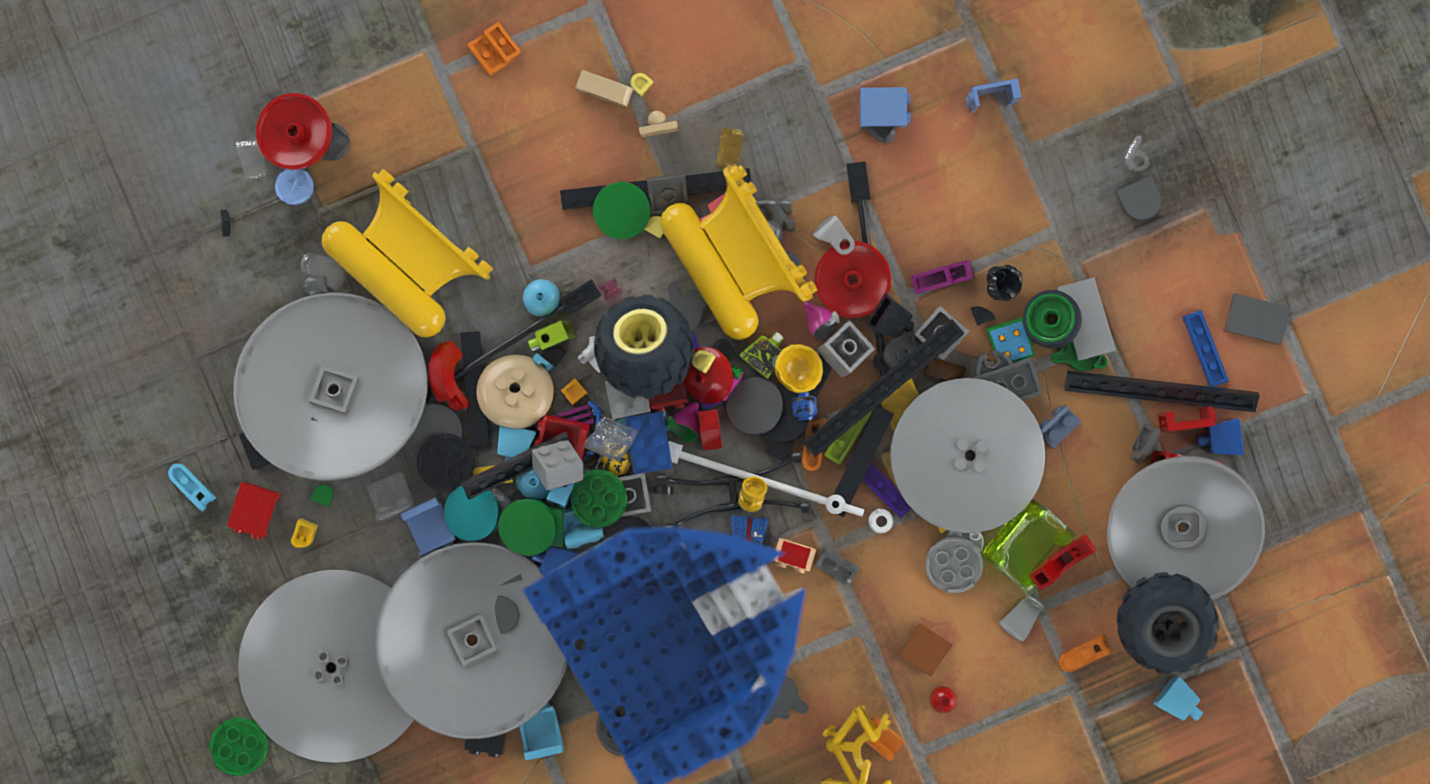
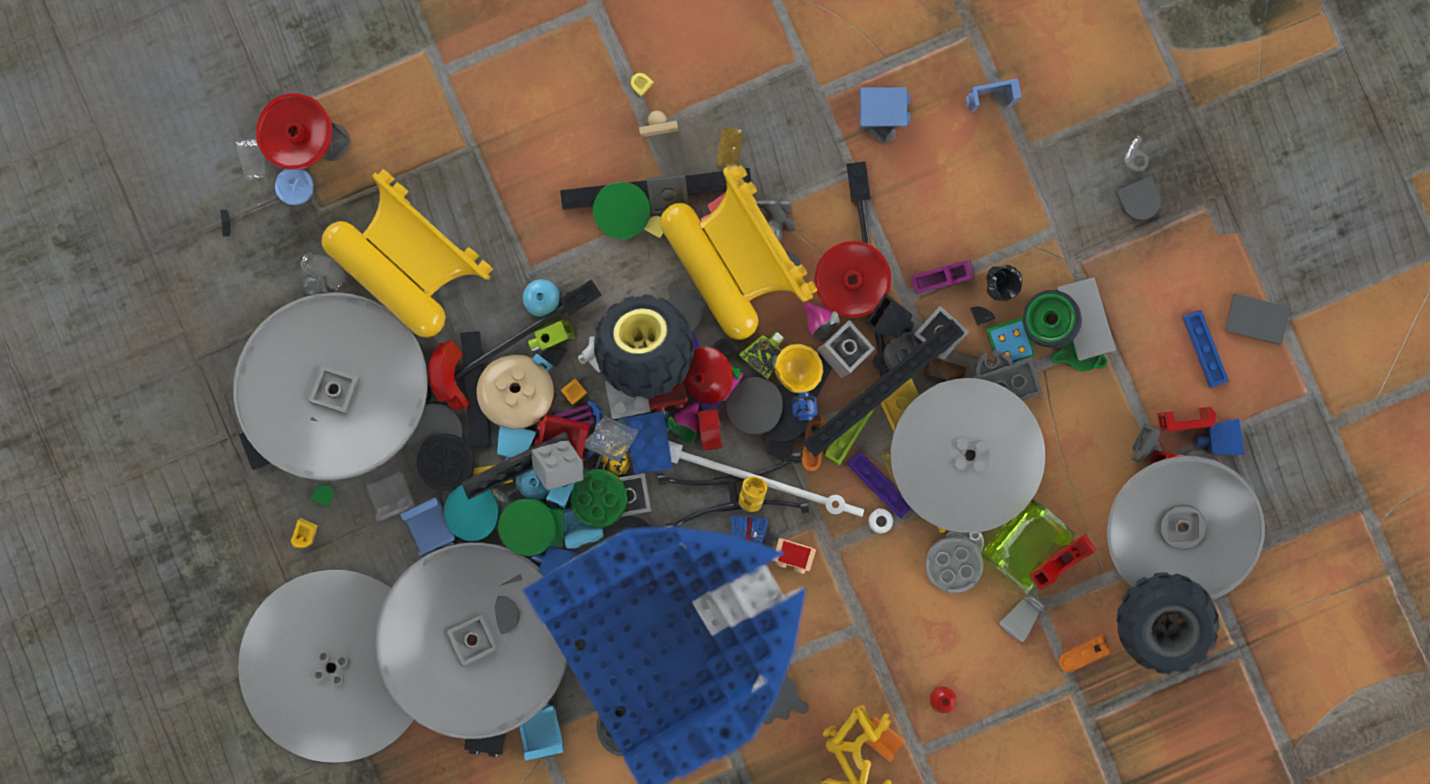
(190, 486): medium azure plate -> none
(238, 746): green tile -> none
(253, 510): red panel -> none
(493, 49): orange slope -> none
(604, 88): tan beam -> none
(610, 290): clear pink wheel -> none
(664, 490): black tile -> none
(702, 360): light yellow tile -> none
(832, 232): light grey piece -> none
(837, 566): flat silver hinge -> none
(862, 456): black tile -> none
(925, 650): dark orange tile -> none
(1058, 426): sand blue bracket -> none
(1161, 391): black plate -> none
(1179, 700): medium azure torso -> none

